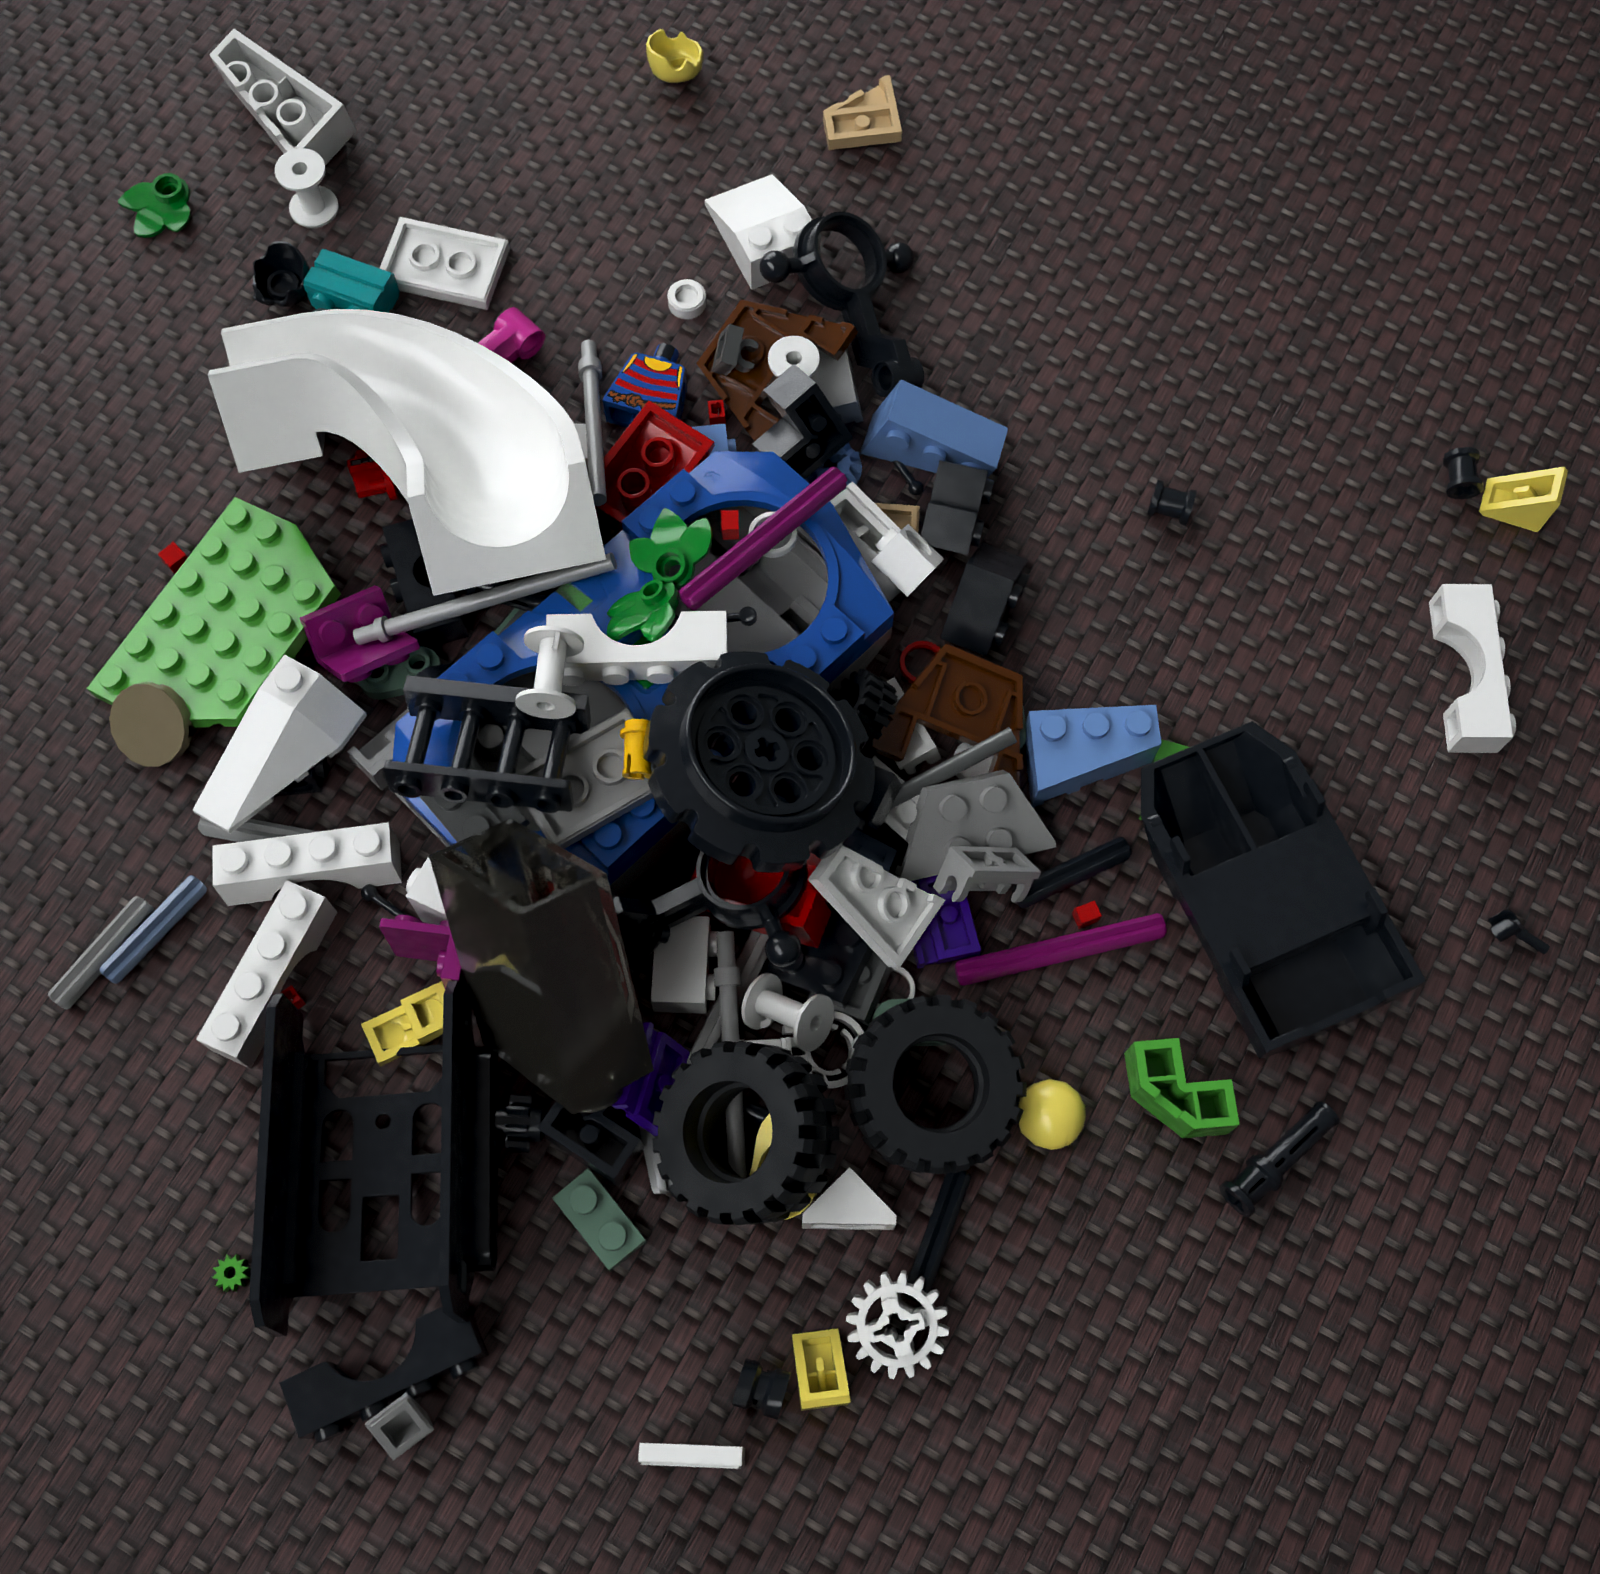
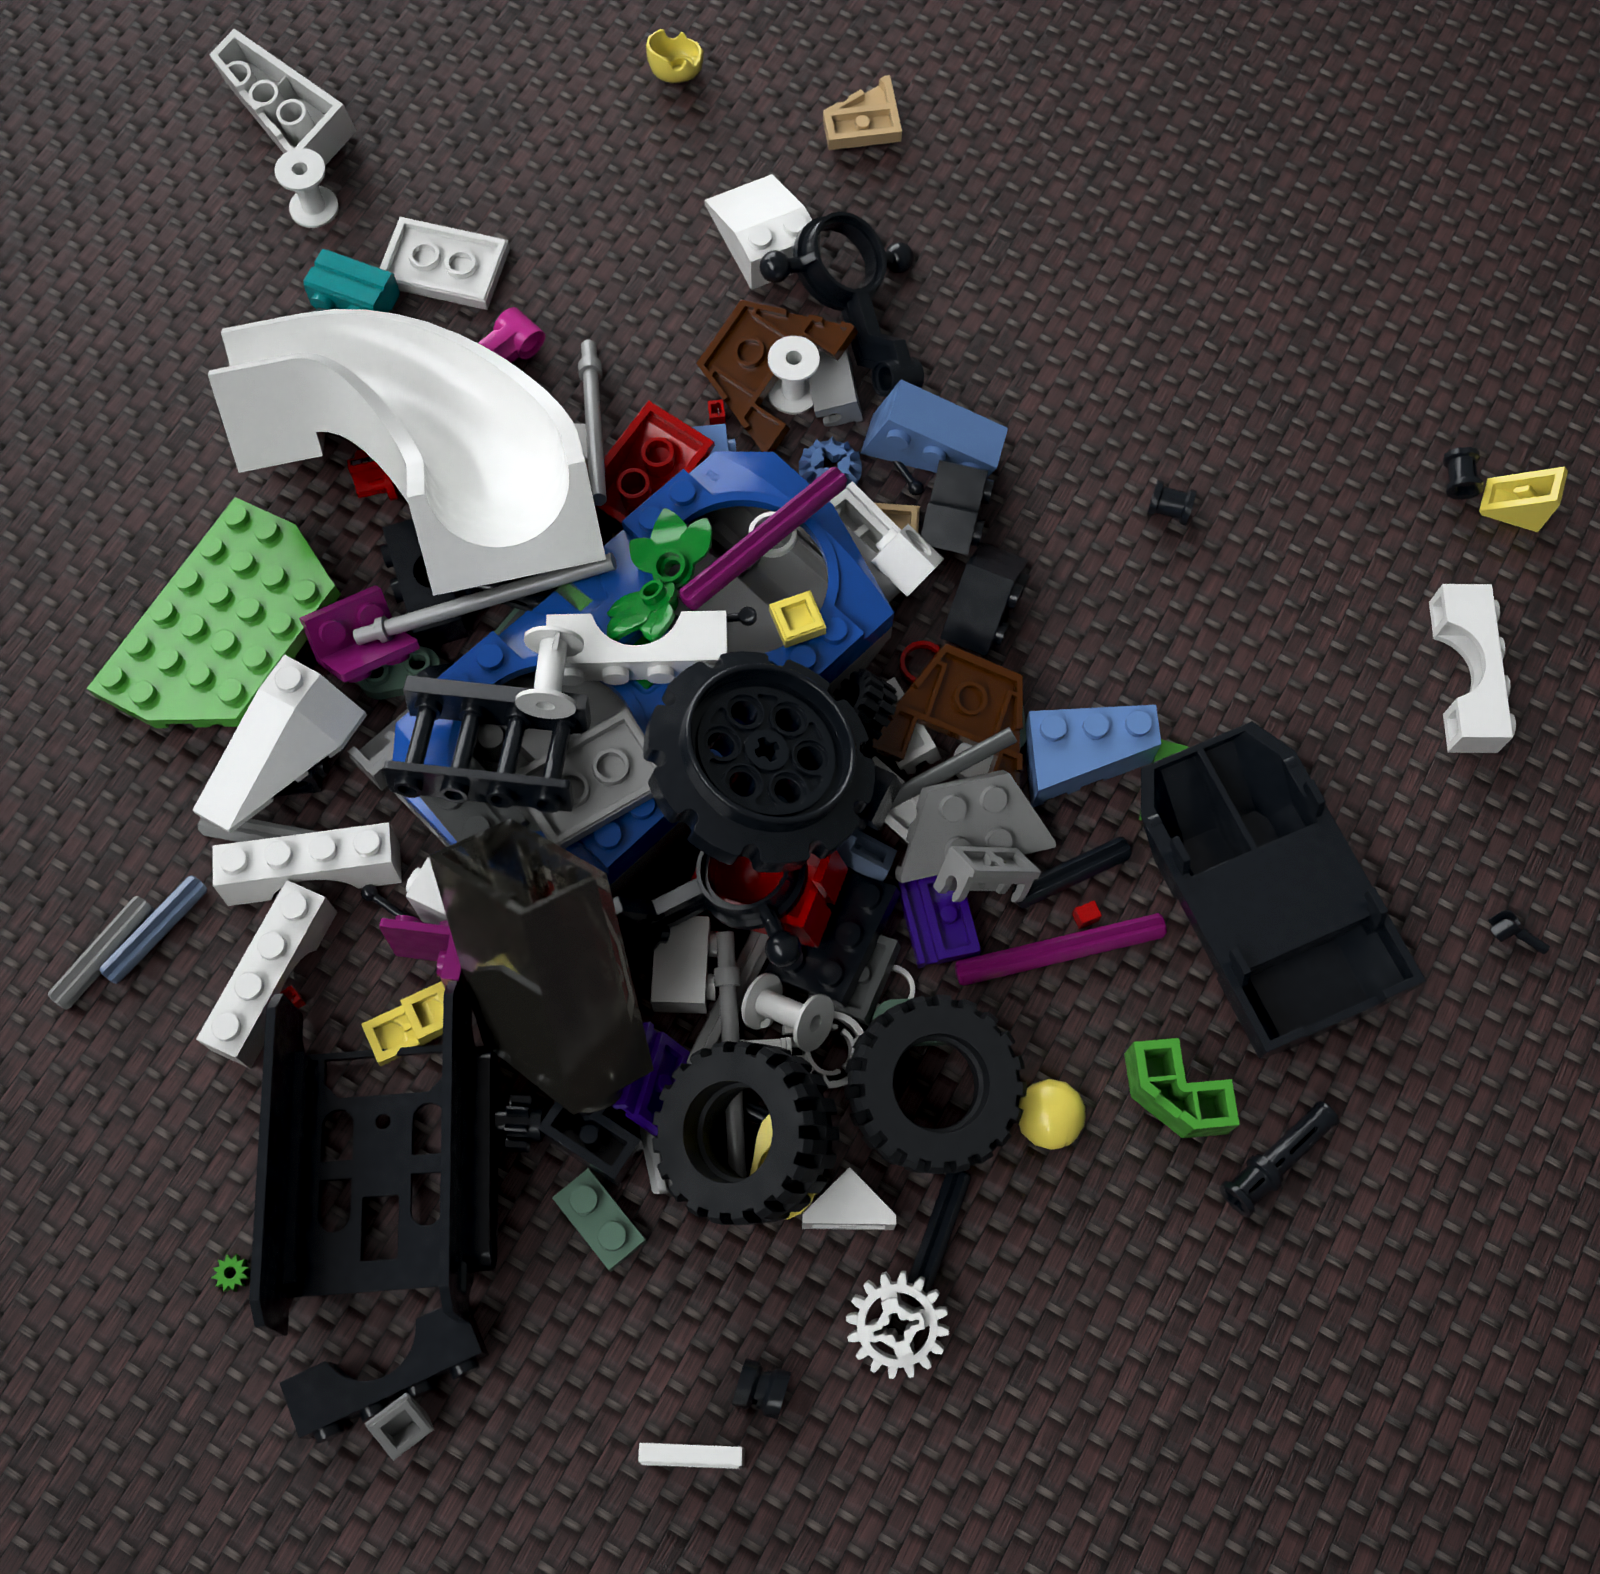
(150, 724): dark tan tile -> none
(158, 205): green plate -> none
(173, 557): red piece -> none
(280, 275): black hair -> none
(635, 765): yellow pin -> none
(647, 379): torso -> none
(686, 299): white tile -> none
(729, 351): dark grey tile -> none
(730, 524): red piece -> none
(797, 619): none -> light yellow tile
(808, 427): black brick -> none
(820, 1369): light yellow slope -> none
(875, 903): white wing -> none

